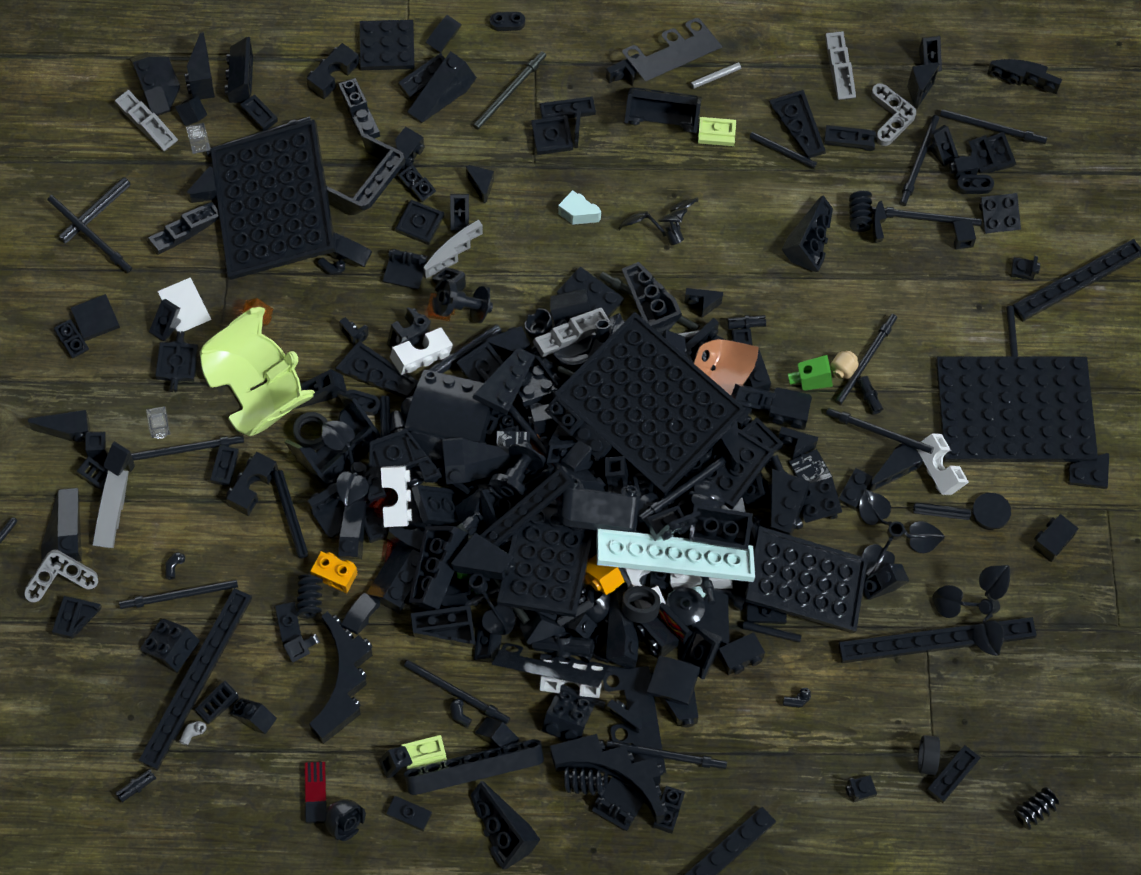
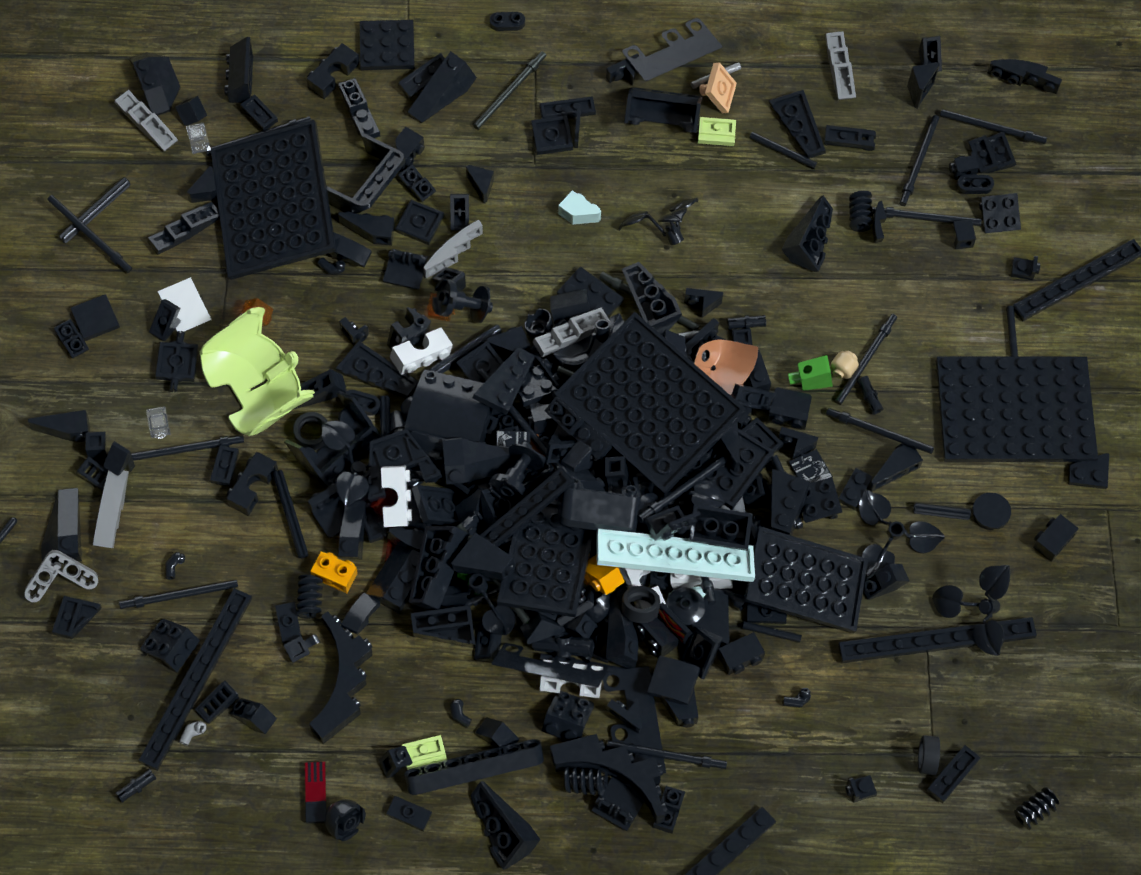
(199, 74): black slope -> none
(372, 228): none -> black slope
(443, 33): black slope -> none
(490, 710): black bar -> none
(576, 693): black bar -> none
(719, 88): none -> light nougat tile
(898, 116): light grey beam -> none
(943, 145): black slope -> none
(947, 479): white arch -> none

